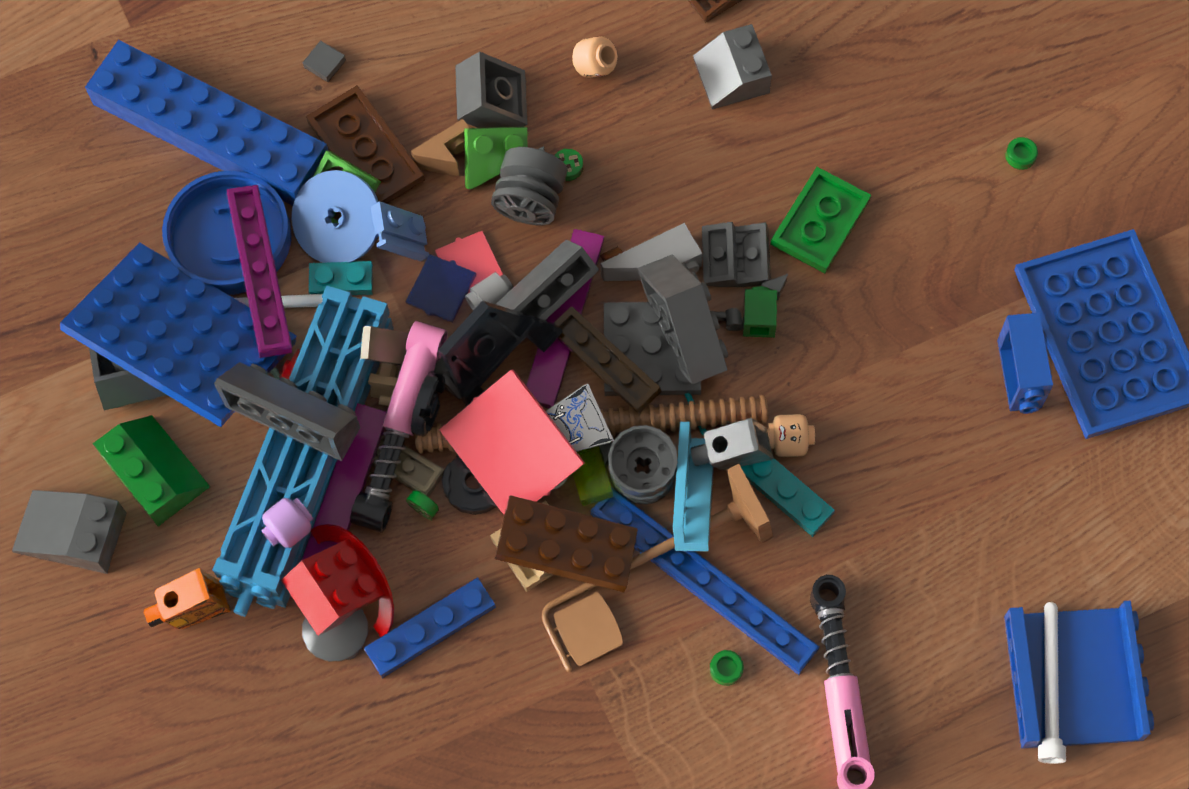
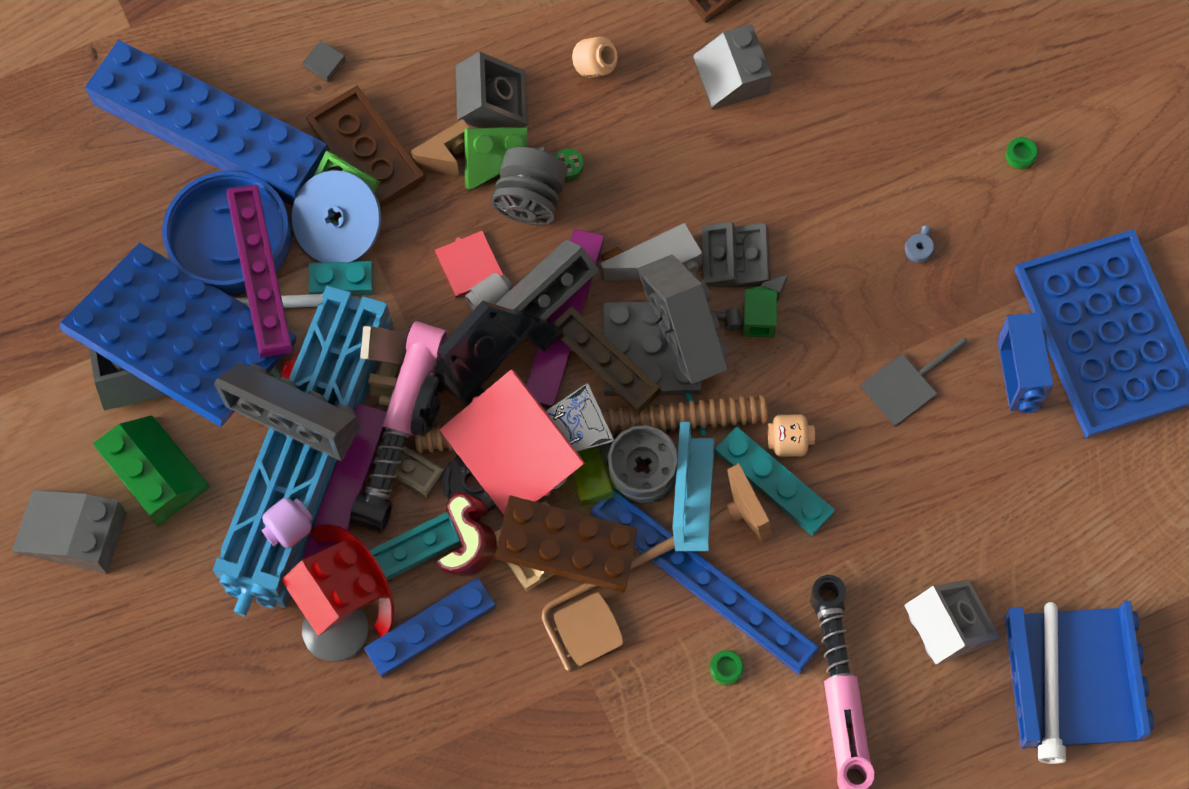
(188, 601): orange torso -> none
(399, 231): medium blue plate -> none
(416, 546): none -> teal plate
(422, 504): green tile -> none
(441, 288): clear blue piece -> none
(476, 537): none -> dark red animal
(745, 443): dark grey torso -> none
(820, 220): green plate -> none
(901, 388): none -> dark grey piece
(920, 241): none -> sand blue piece
(951, 621): none -> light grey slope

